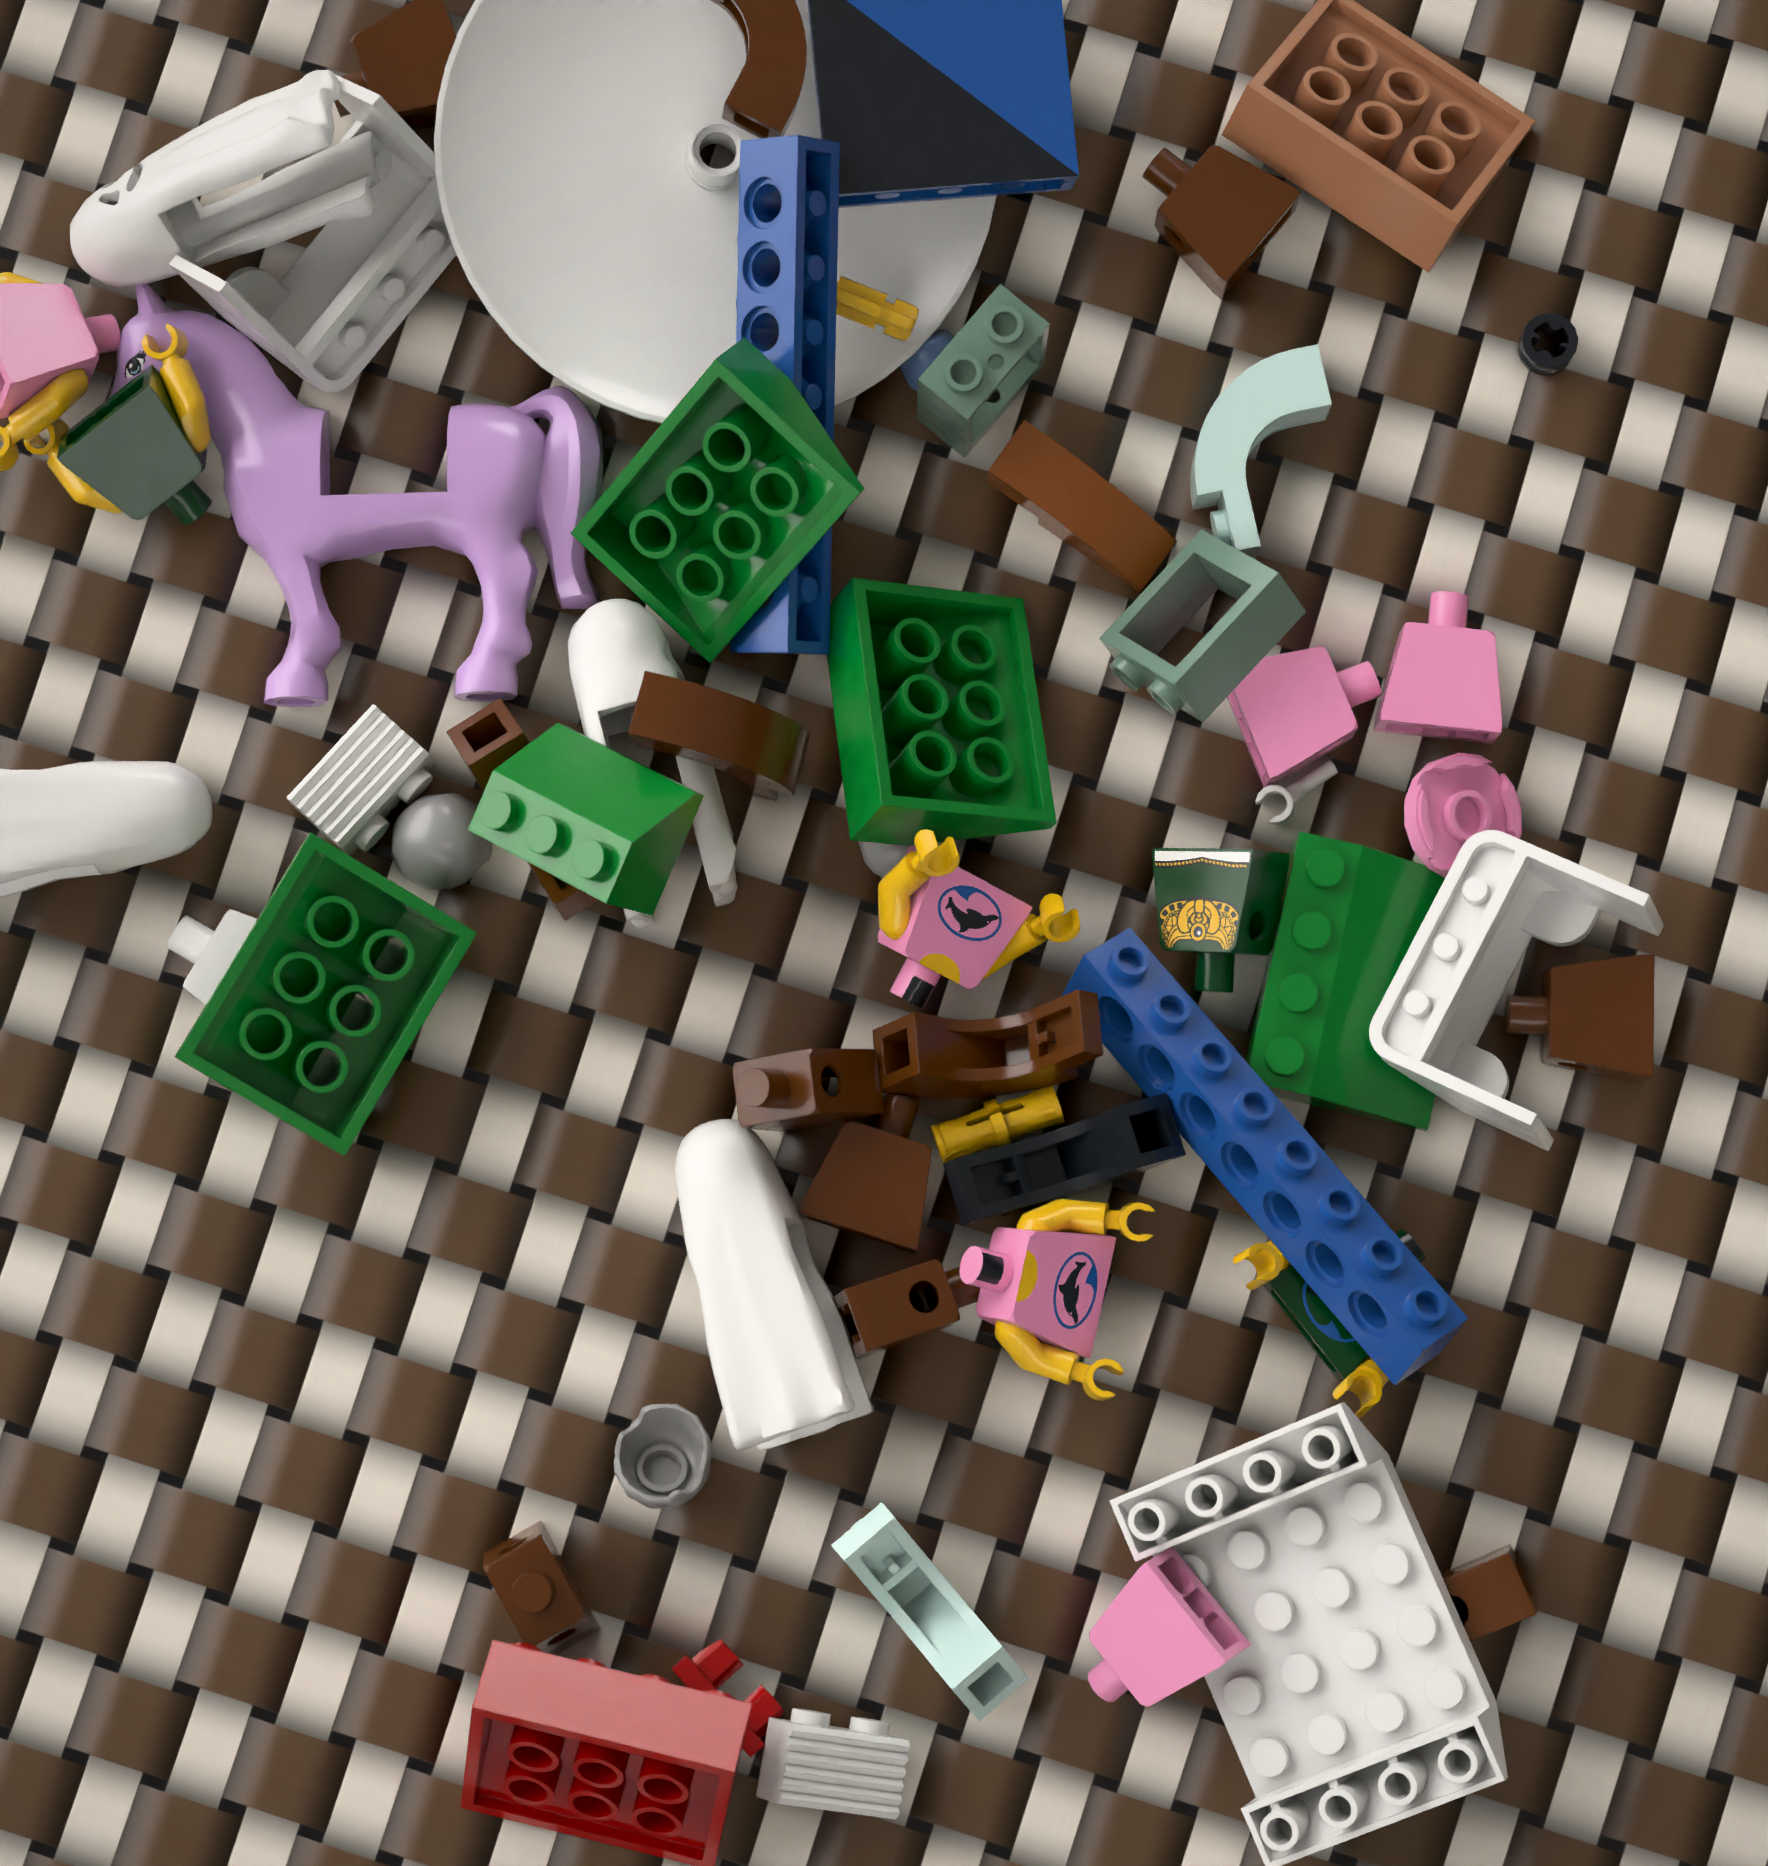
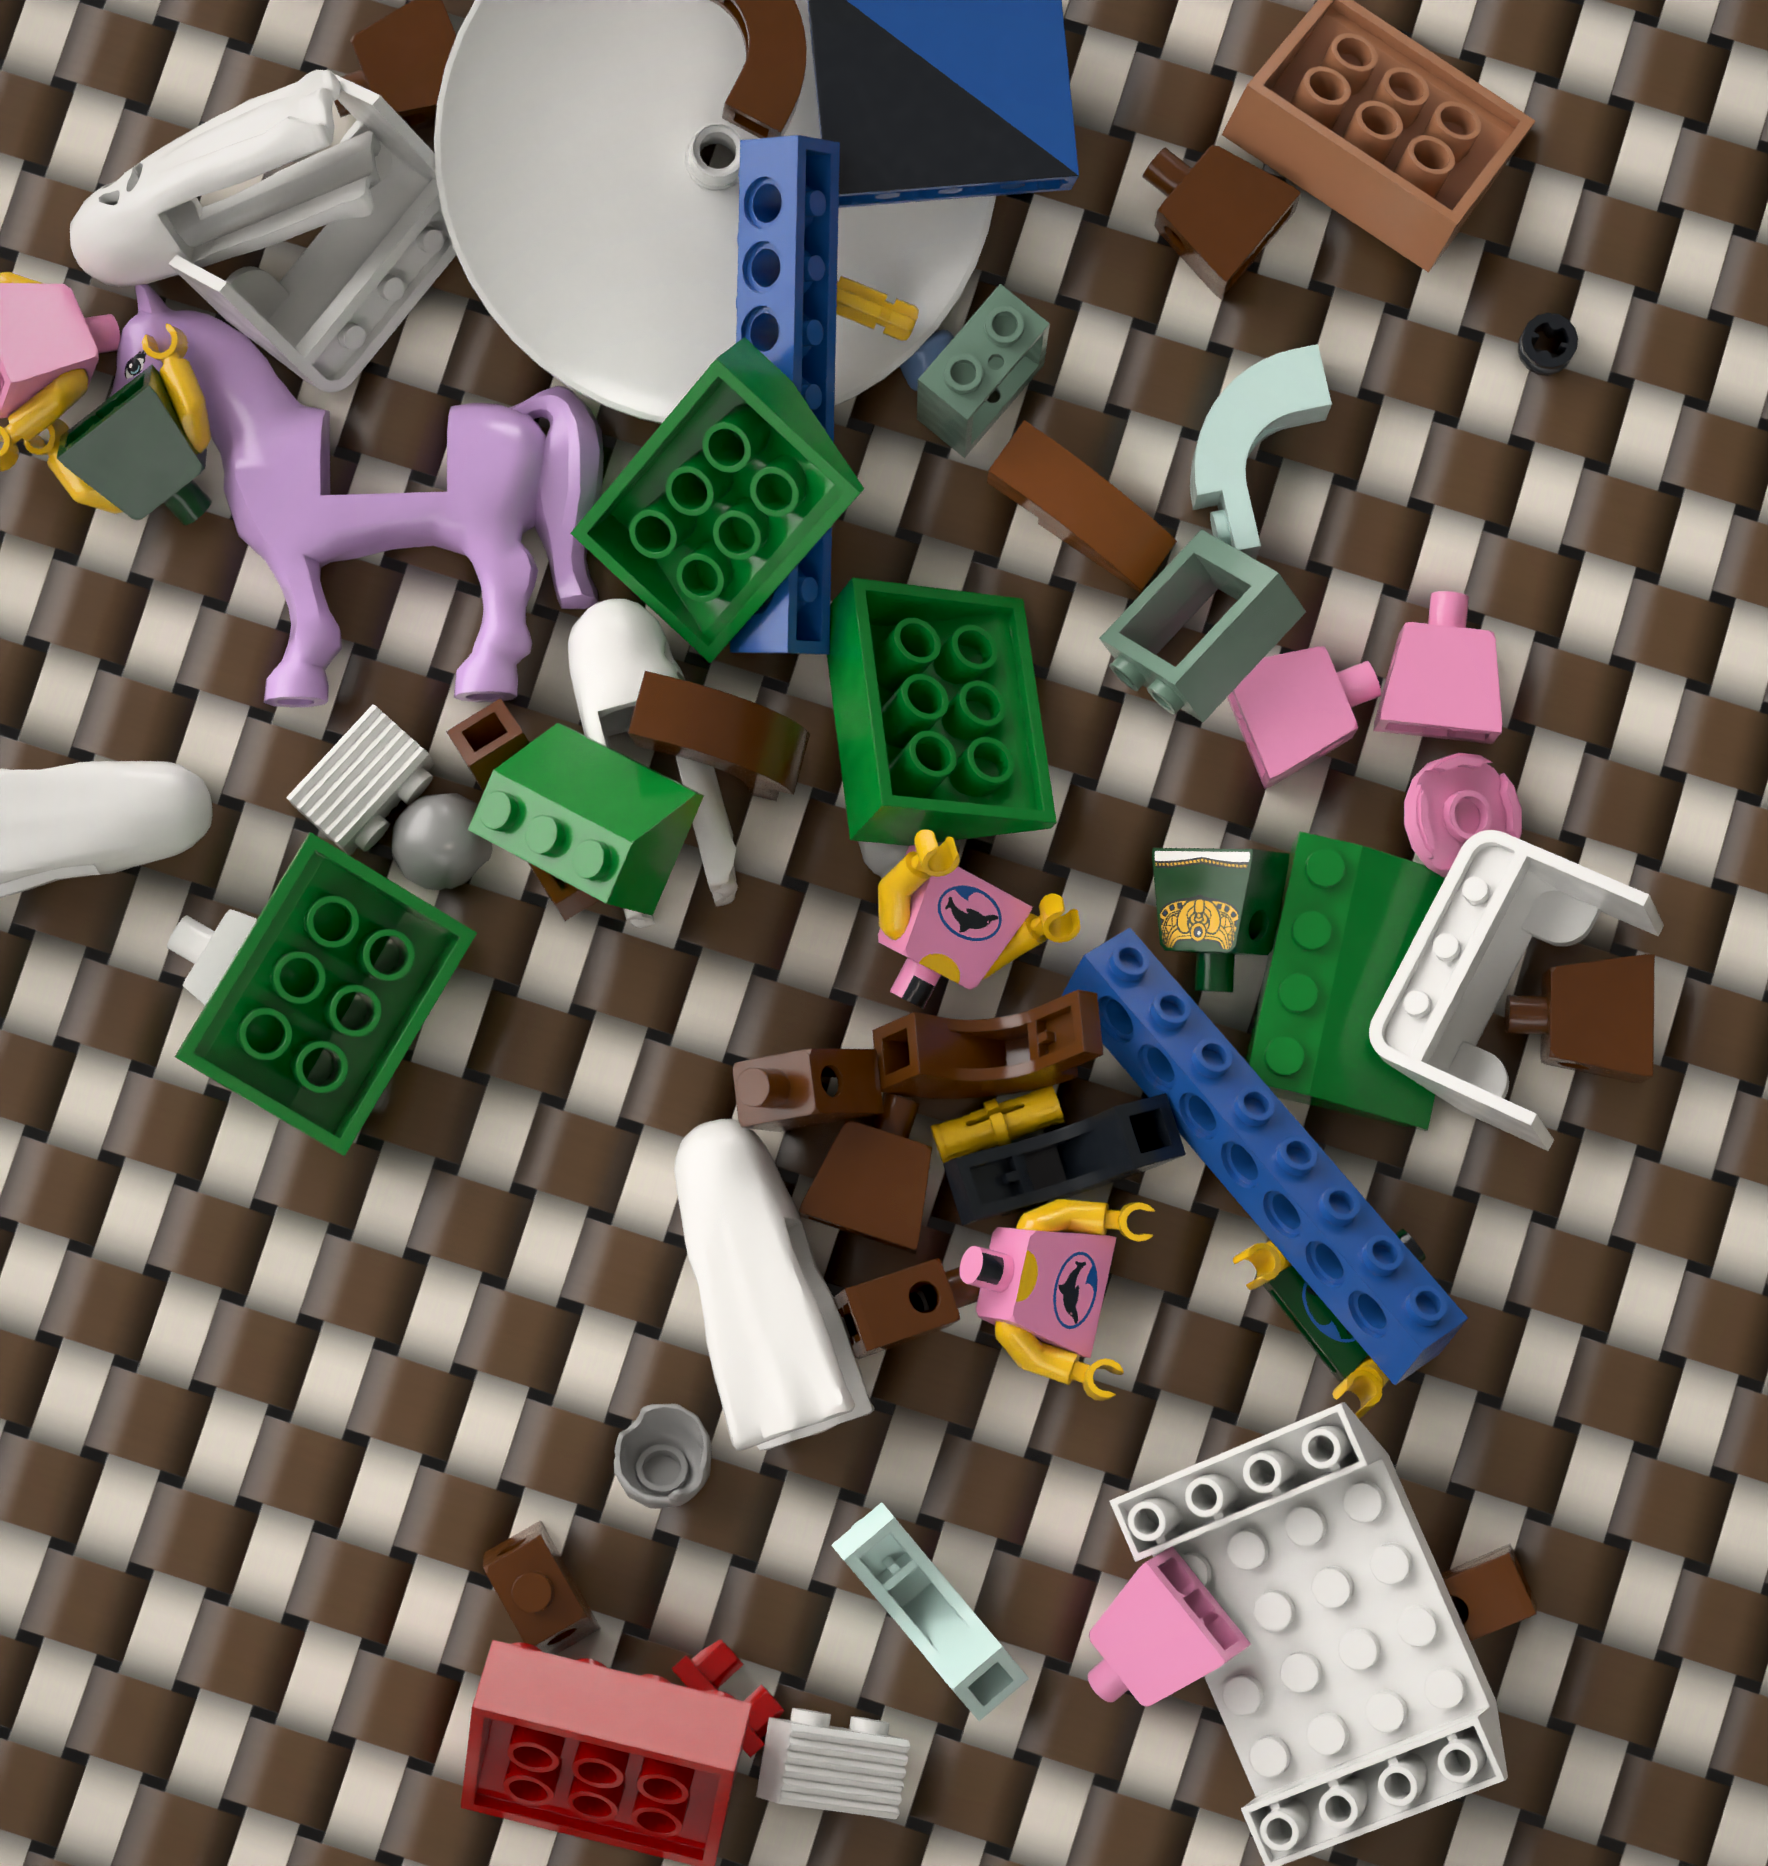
(1297, 790): white hand -> none

